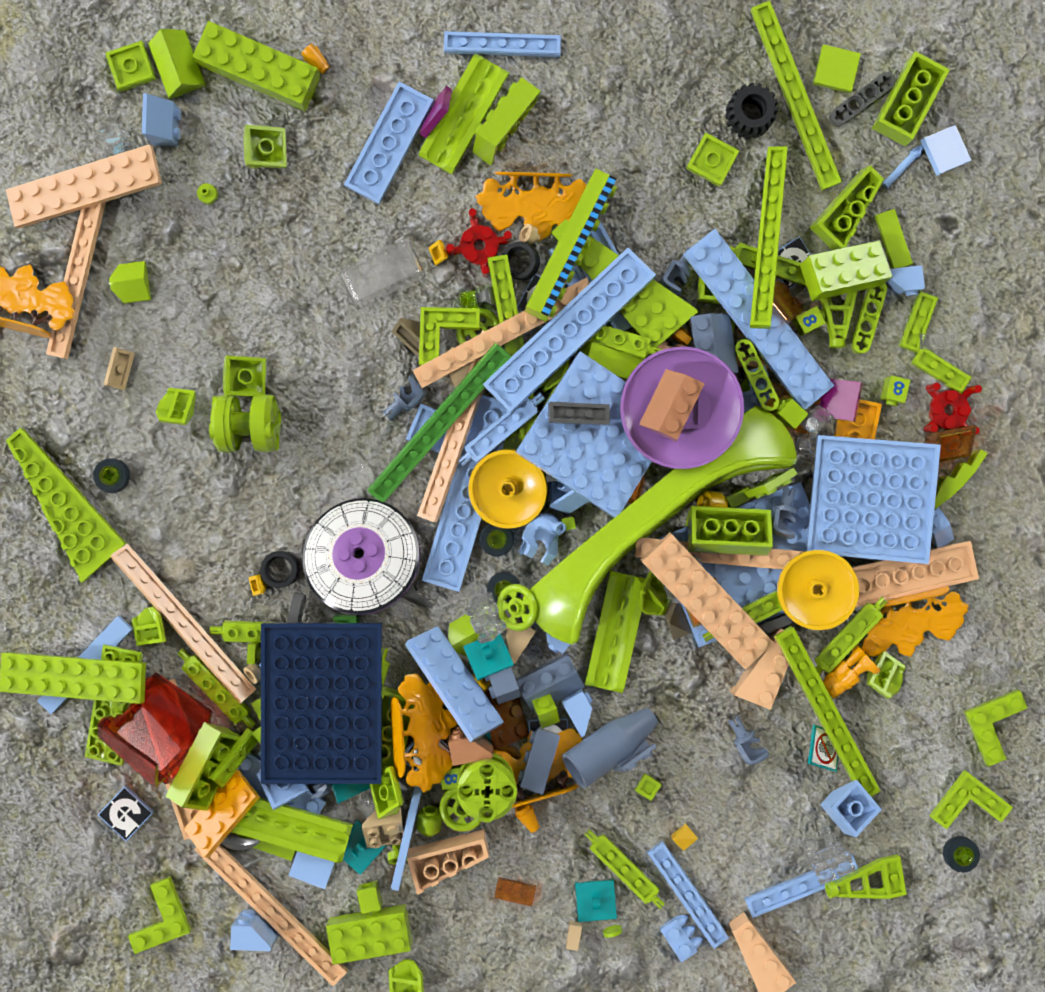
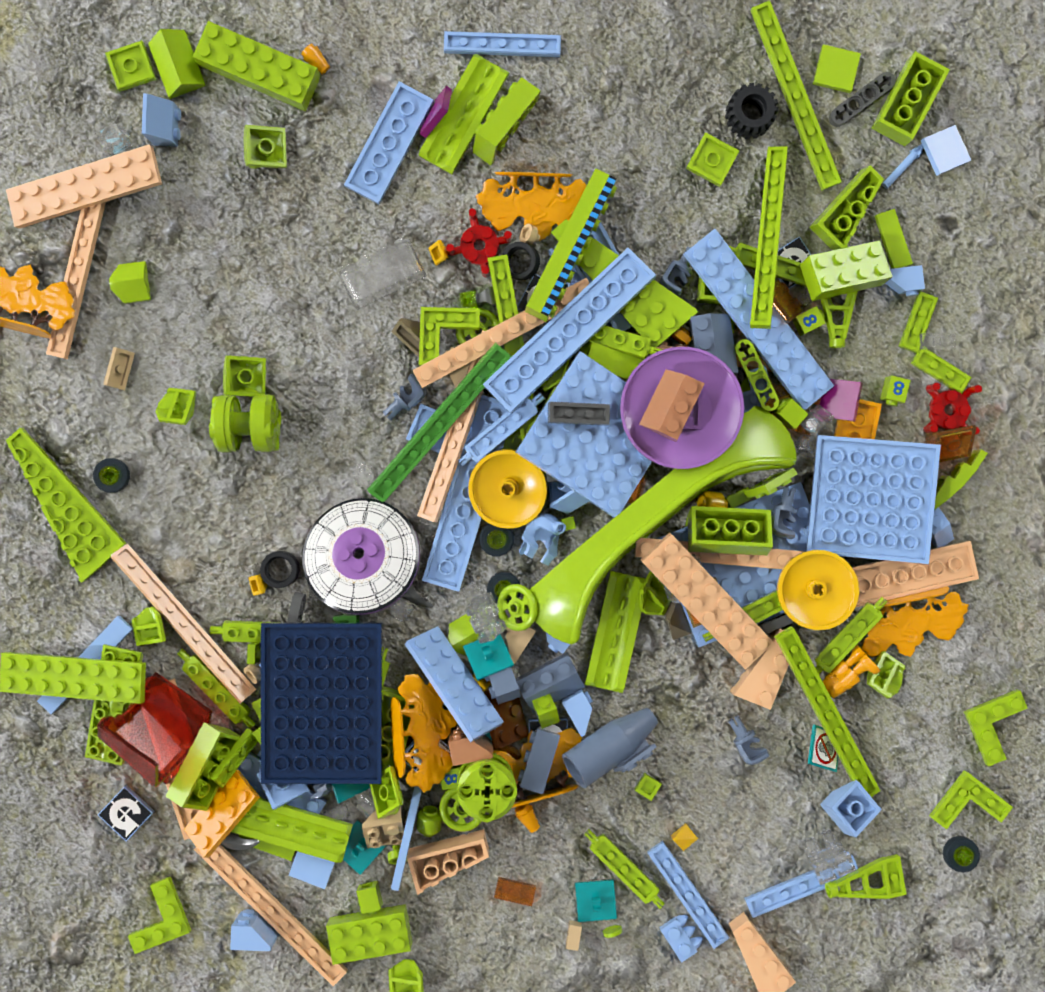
(207, 194): lime tile -> none
(872, 318): lime beam -> none

